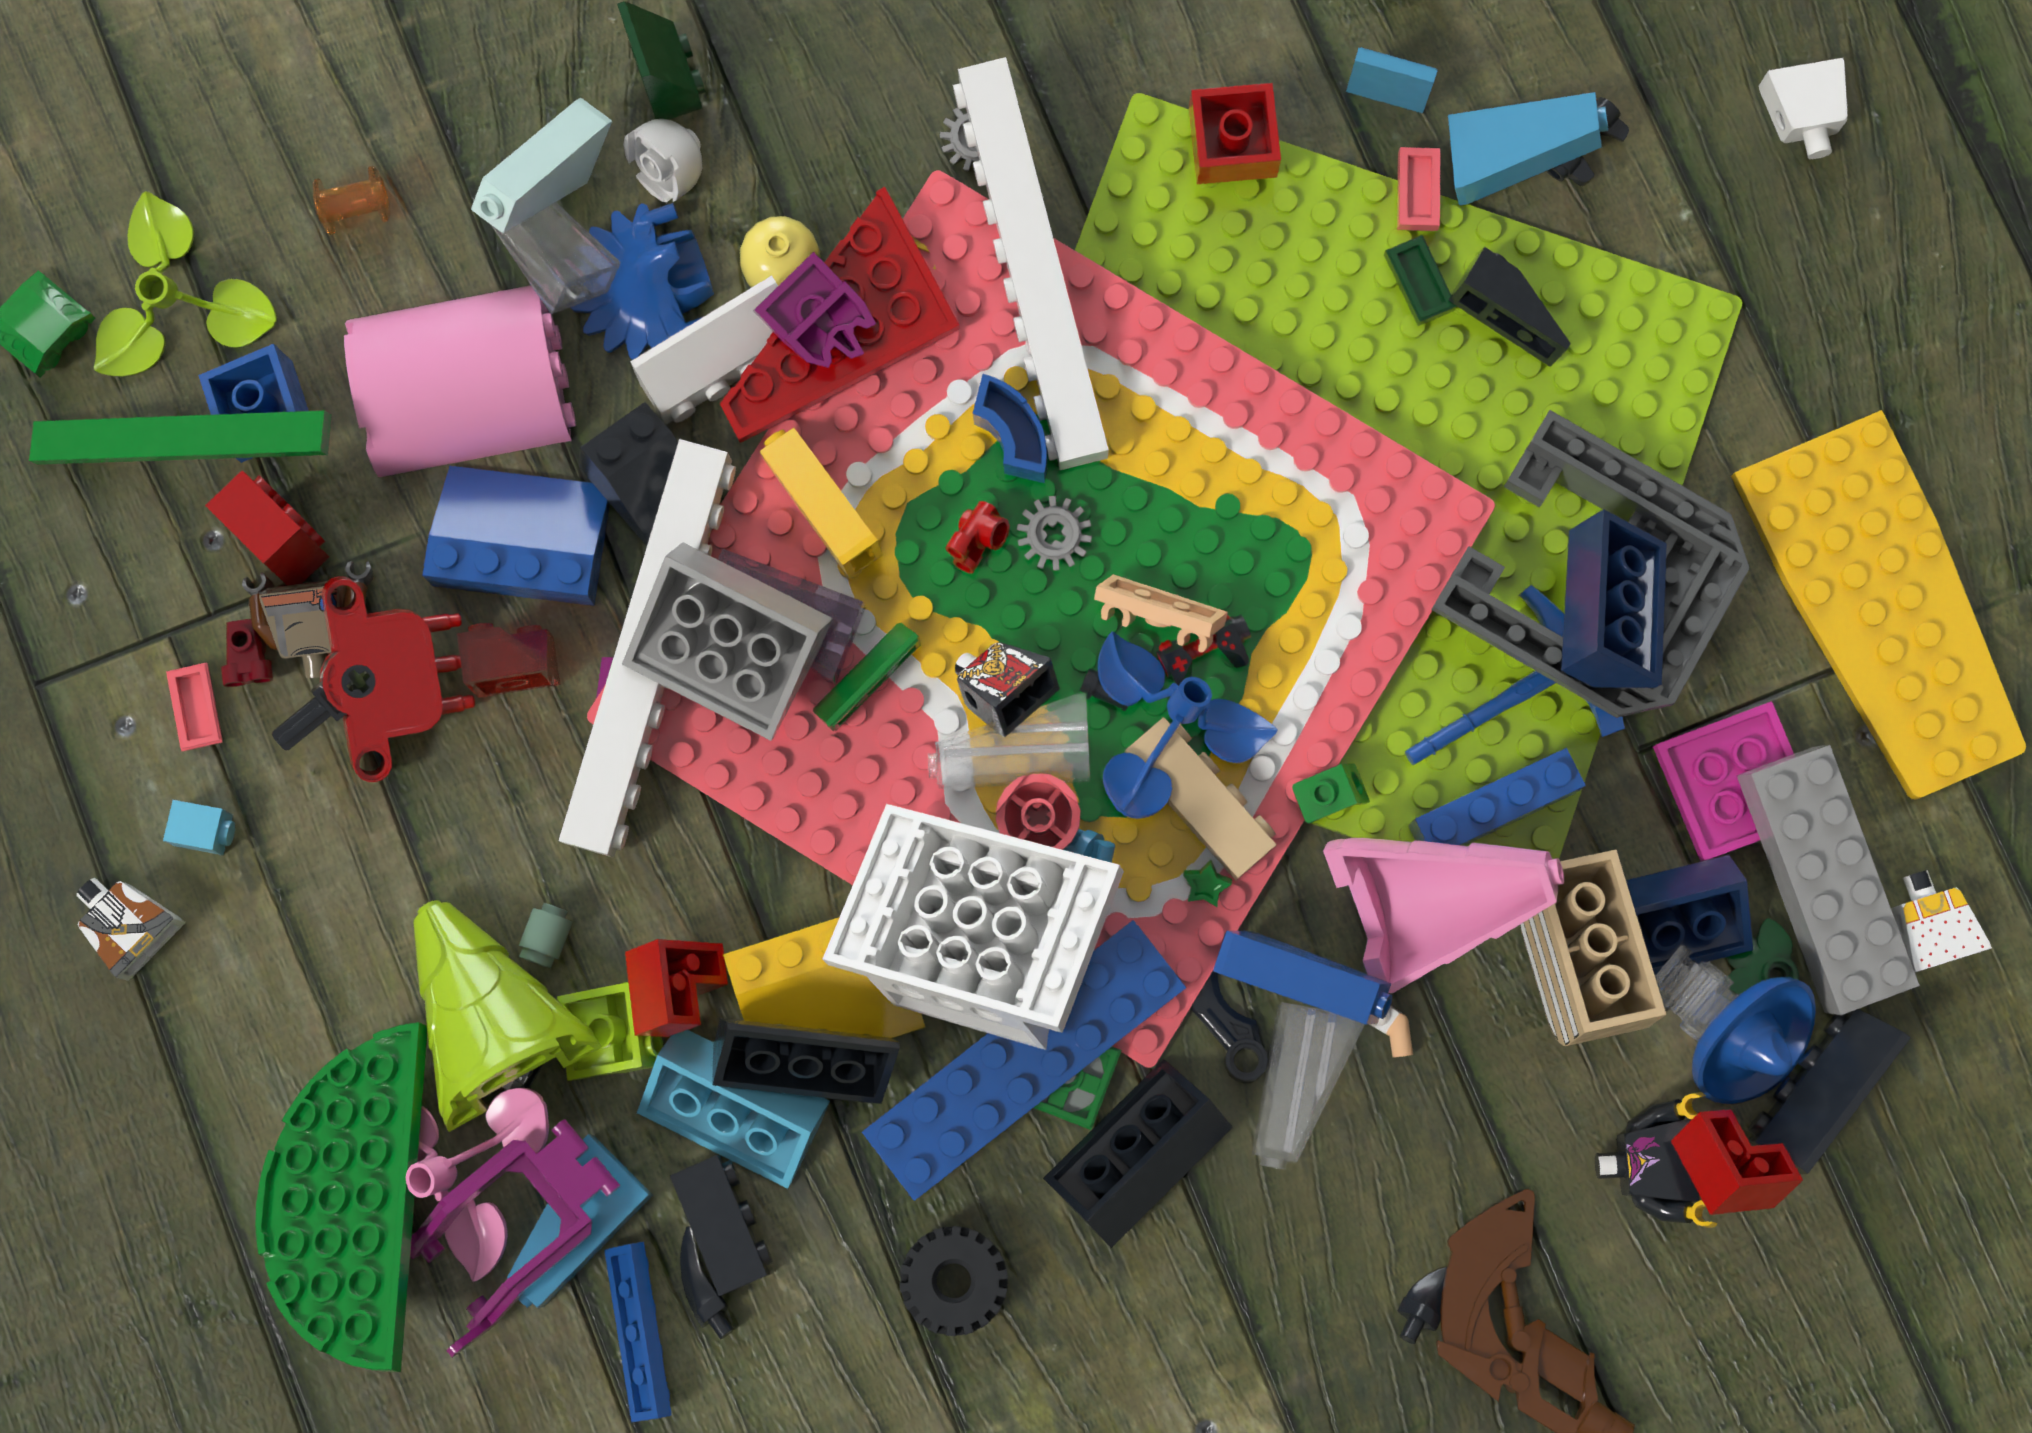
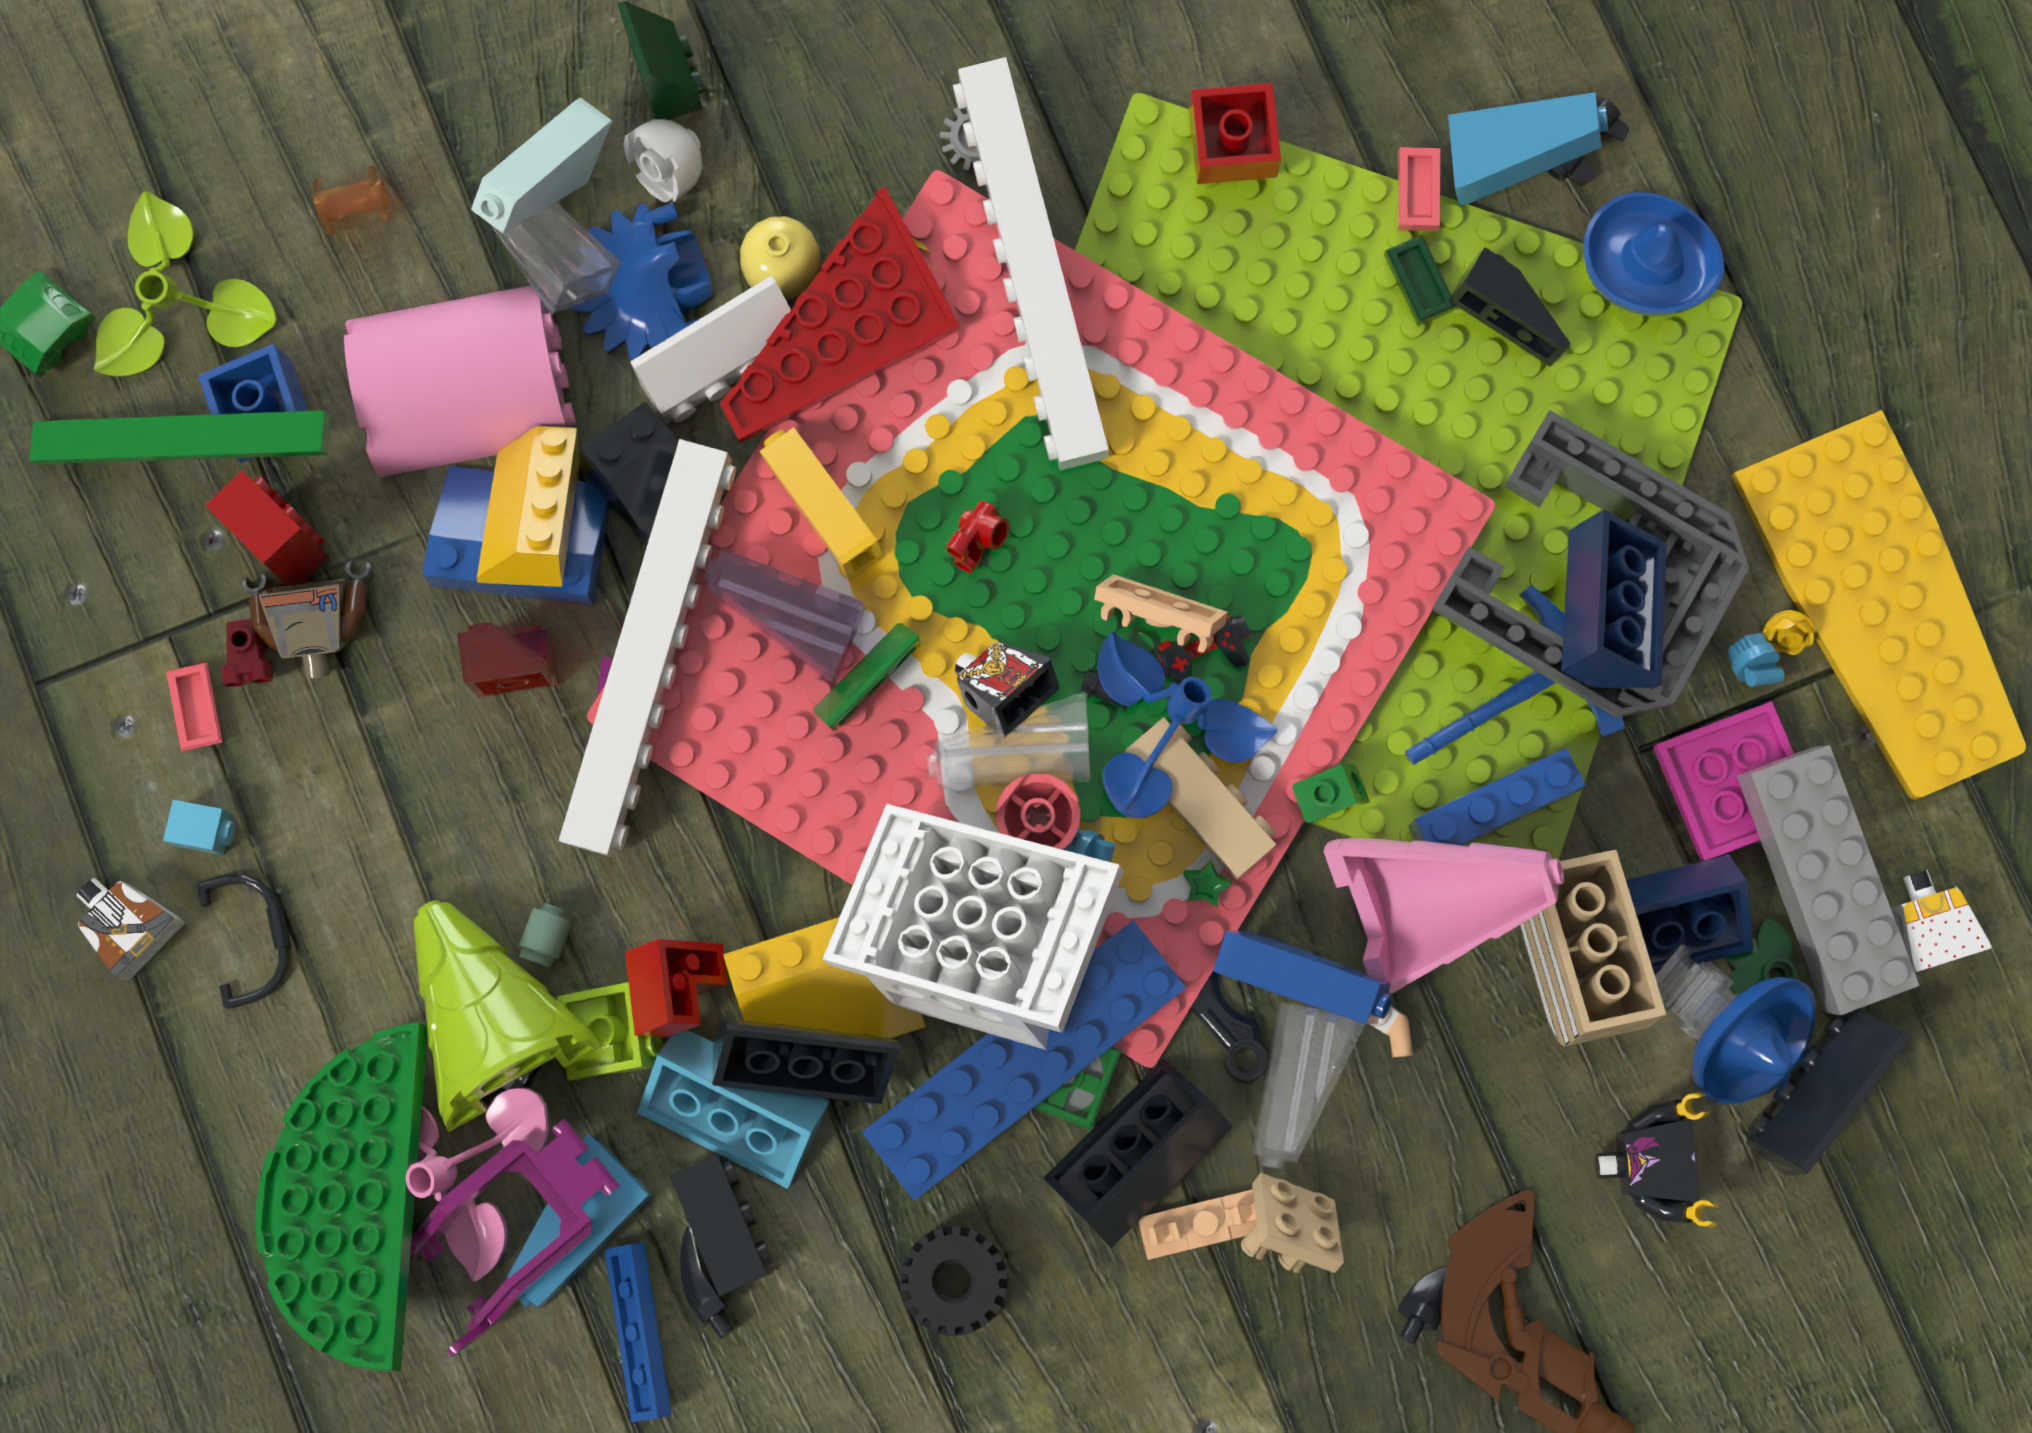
(277, 927): none -> black piece
(400, 679): red piece -> none
(531, 509): none -> yellow slope
(725, 640): light grey slope -> none
(815, 313): magenta plate -> none
(1014, 426): blue brick -> none
(1051, 516): light grey gear -> none
(1198, 1224): none -> light nougat plate
(1295, 1225): none -> tan plate
(1391, 80): dark azure tile -> none
(1652, 255): none -> blue hat
(1729, 1170): red brick -> none
(1755, 661): none -> dark azure piece
(1789, 632): none -> yellow plate
(1807, 103): white torso -> none

